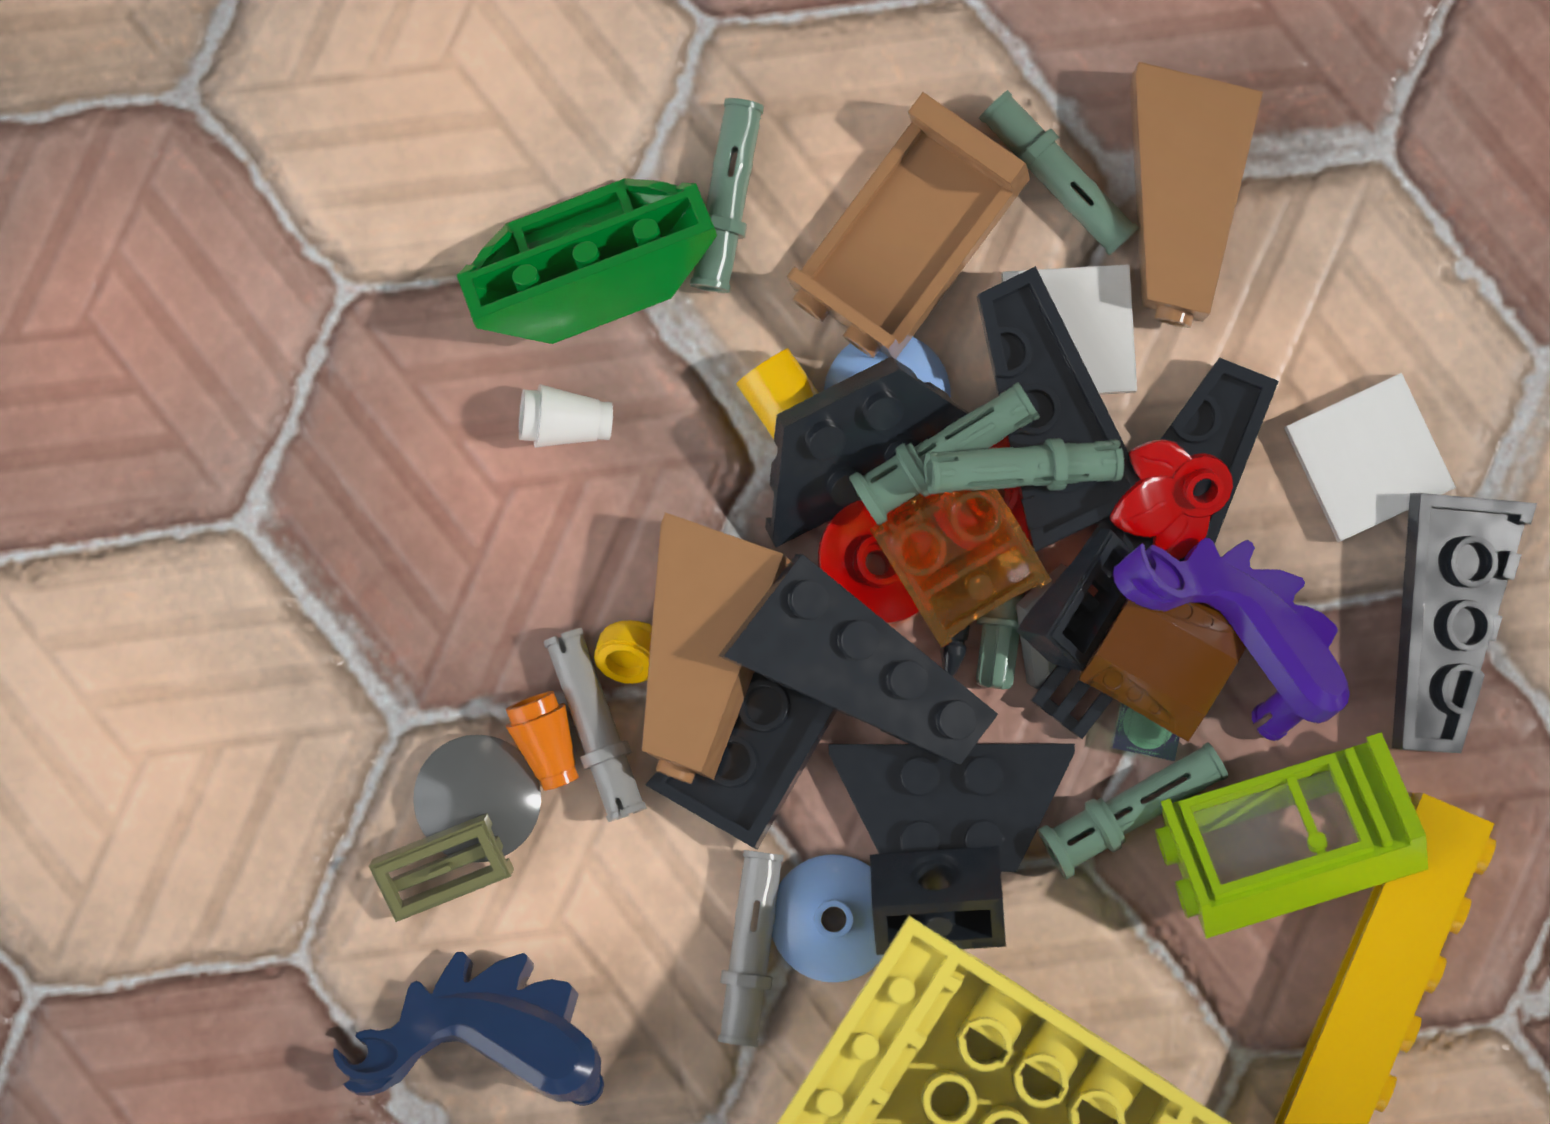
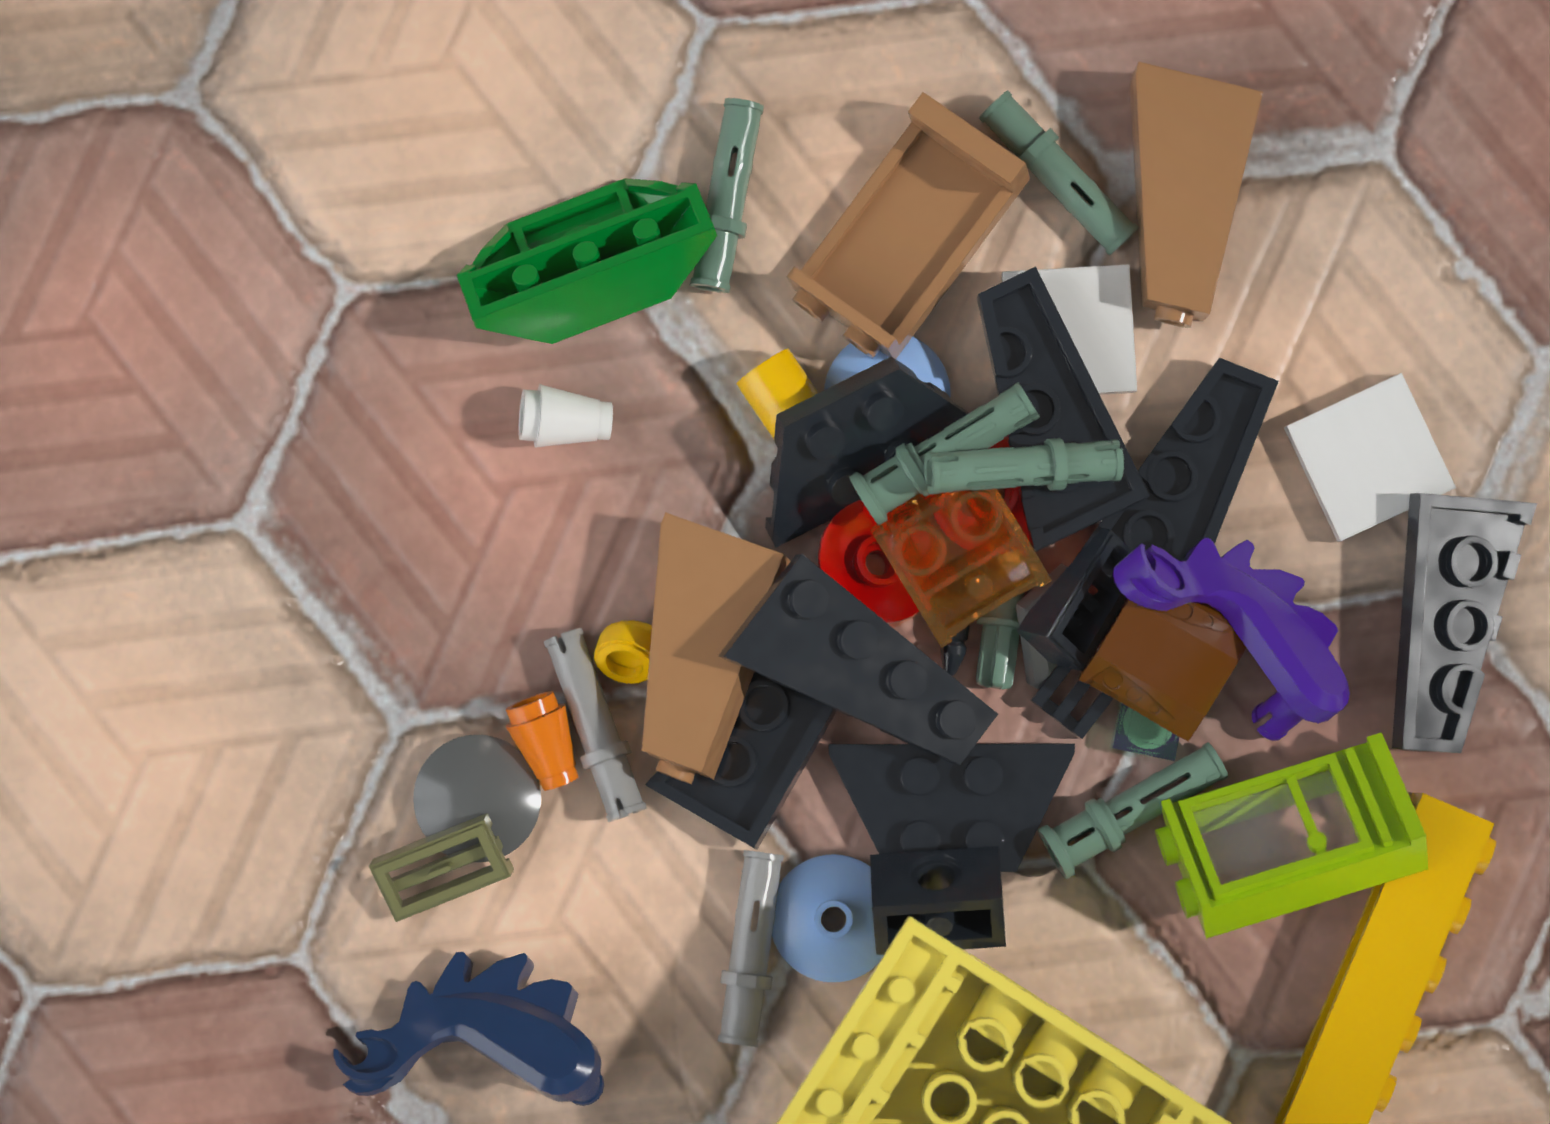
(1164, 498): red plate -> none

